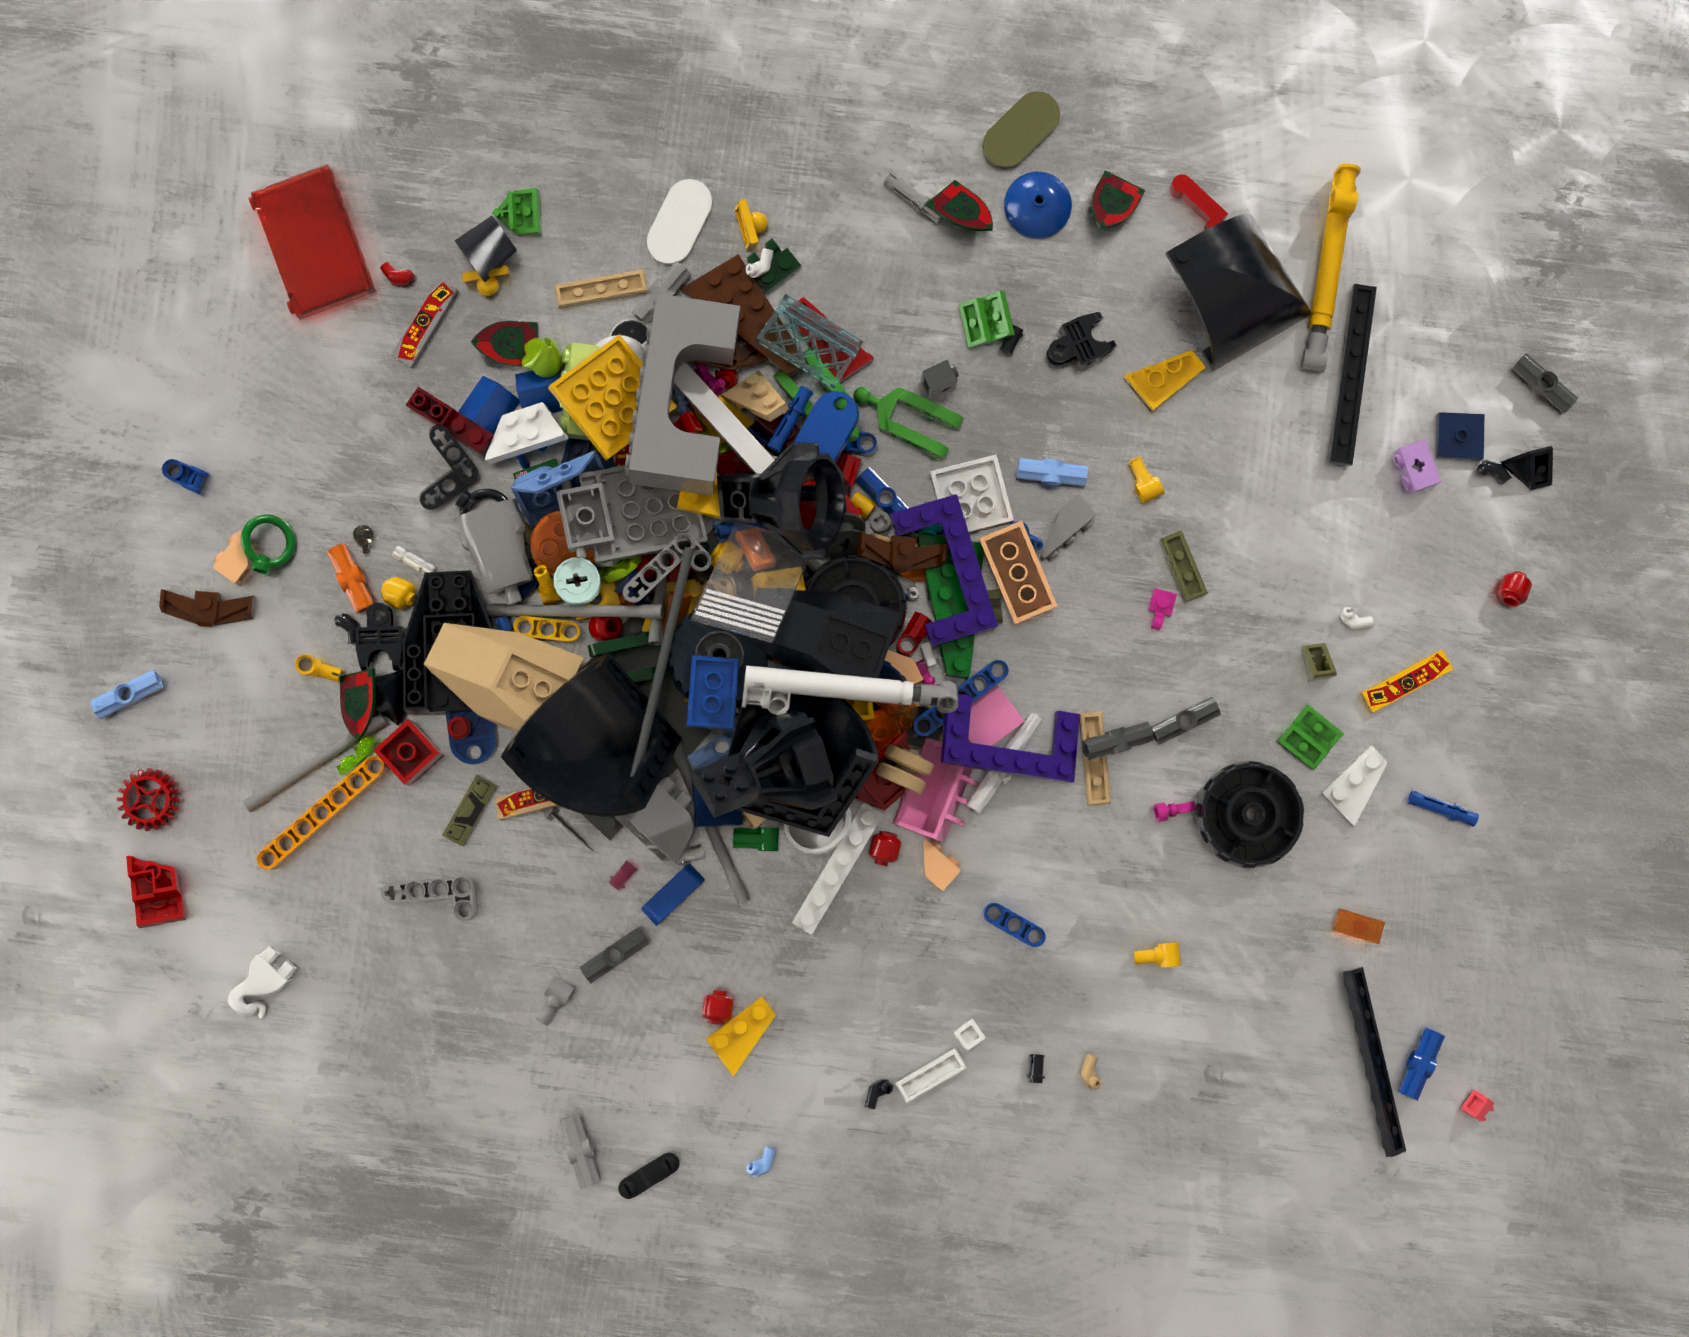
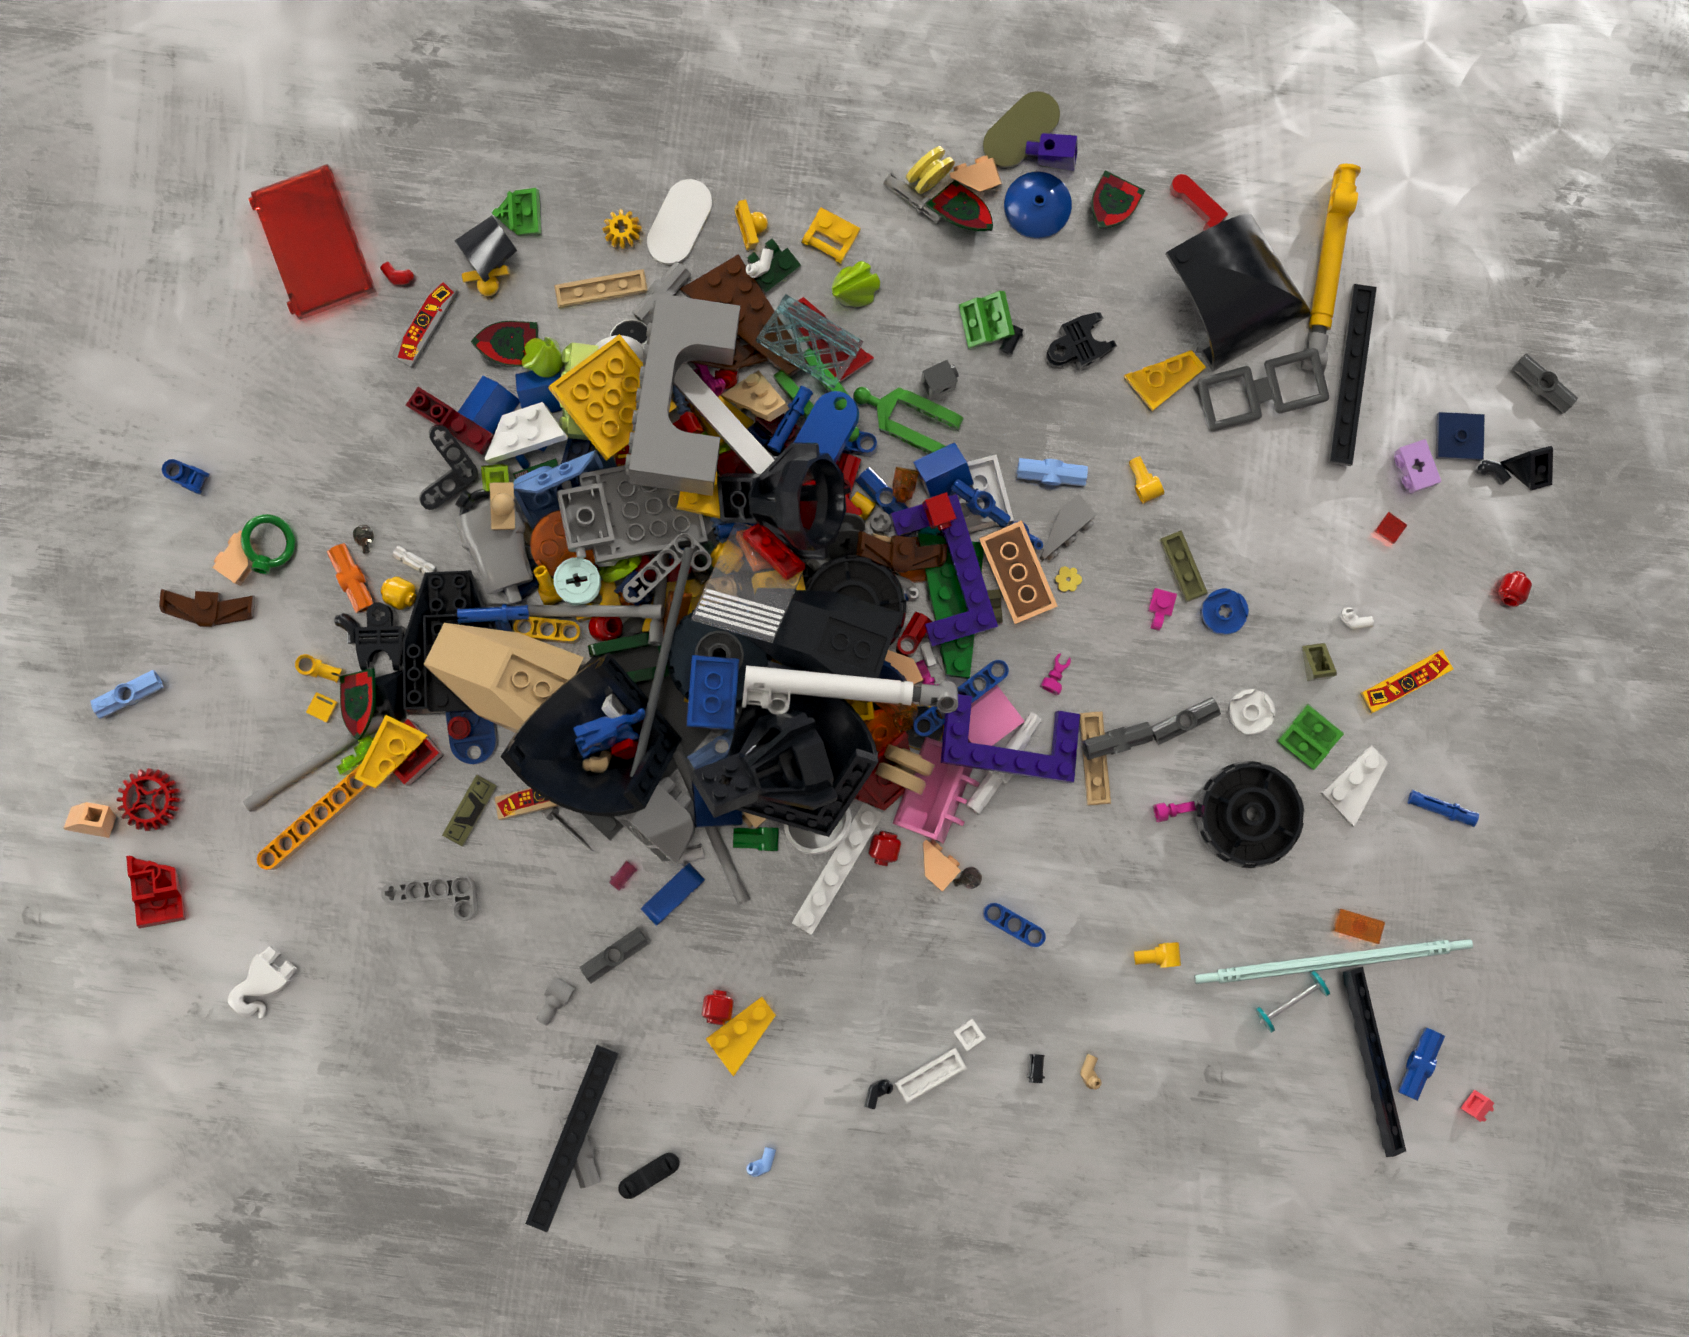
(91, 819): none -> light nougat slope
(322, 707): none -> yellow tile
(388, 750): none -> yellow wing
(493, 614): none -> blue pin
(494, 474): none -> lime brick
(502, 506): none -> tan tile
(572, 1138): none -> black plate
(597, 764): none -> tan arm
(606, 732): none -> blue animal
(613, 707): none -> white tile
(625, 749): none -> red tile
(631, 229): none -> yellow gear
(774, 551): none -> red tile
(835, 229): none -> yellow plate
(855, 285): none -> lime hat
(904, 483): none -> clear orange piece
(930, 170): none -> light yellow wheel
(939, 511): none -> red brick
(941, 470): none -> blue slope
(969, 878): none -> clear smoke piece
(978, 176): none -> light nougat slope
(990, 509): none -> blue axle
(1051, 684): none -> dark pink piece
(1055, 150): none -> dark purple torso
(1064, 585): none -> light yellow plant
(1220, 624): none -> blue plate
(1251, 712): none -> white tile
(1263, 389): none -> dark grey bar
(1319, 983): none -> axle
(1333, 961): none -> light aqua axle
(1390, 528): none -> clear red tile

